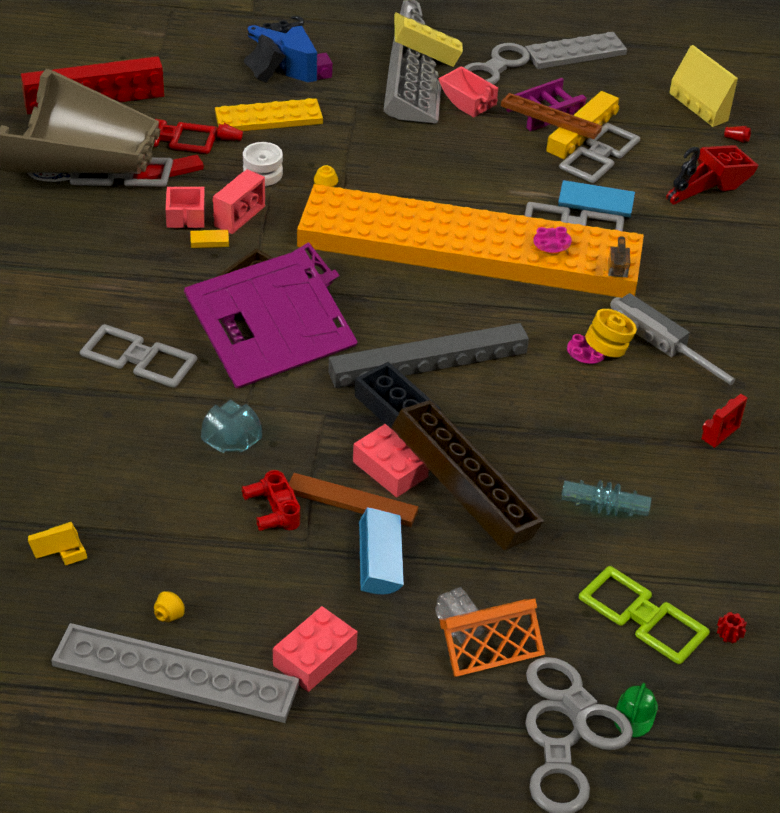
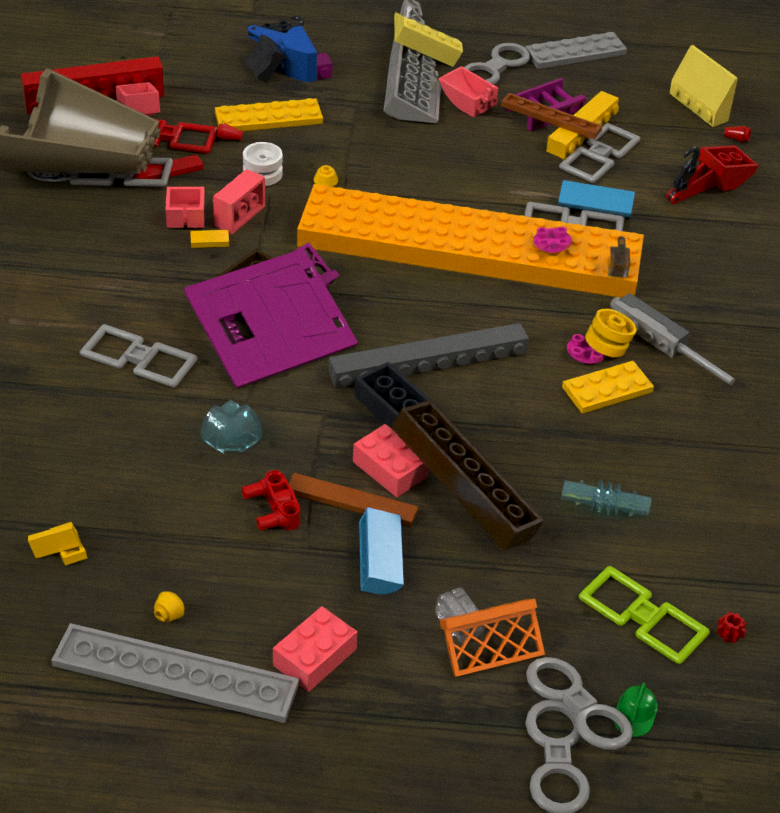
(140, 97): none -> coral piece
(607, 386): none -> yellow plate
(724, 421): red plate -> none

